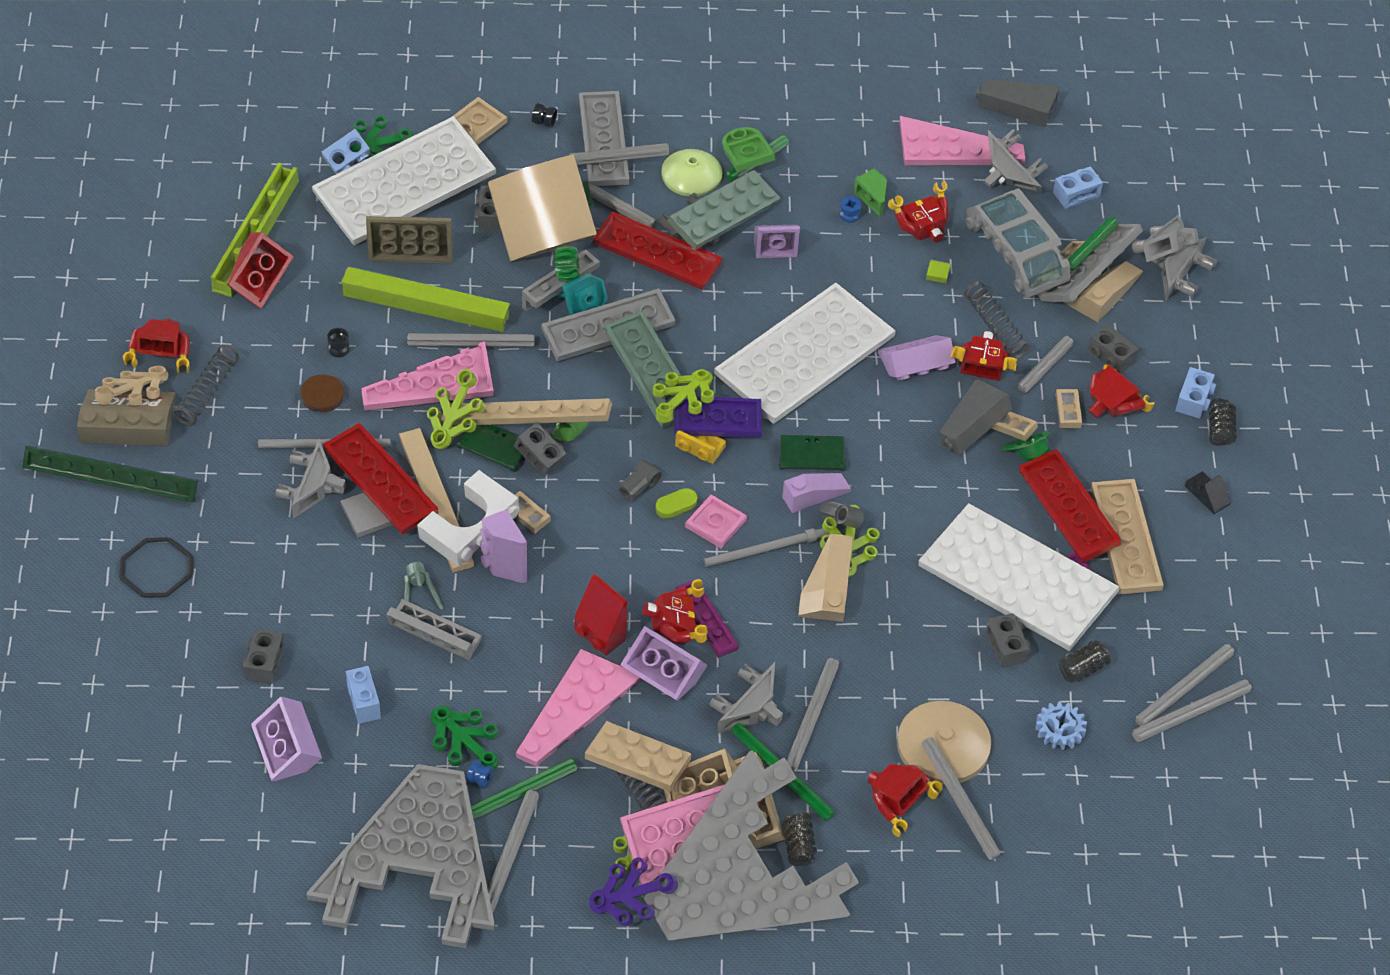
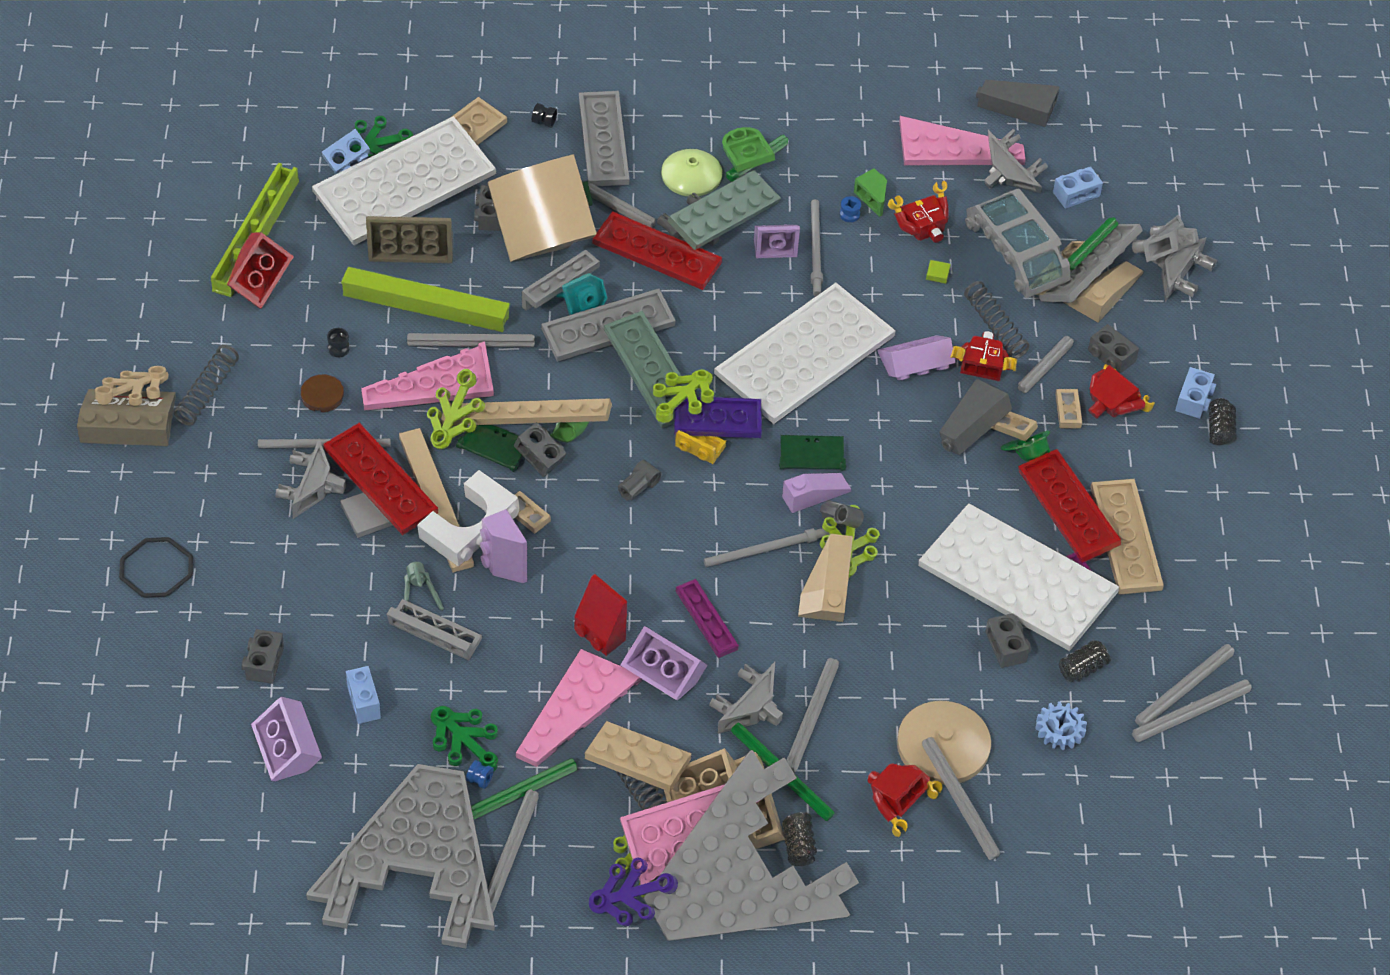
(110, 473): dark green plate -> none
(159, 339): red torso -> none
(567, 263): green gear -> none
(621, 153): light grey axle -> none
(674, 615): red torso -> none
(676, 503): lime tile -> none
(716, 521): bright pink tile -> none
(816, 275): none -> light grey bar
(1209, 492): black slope -> none

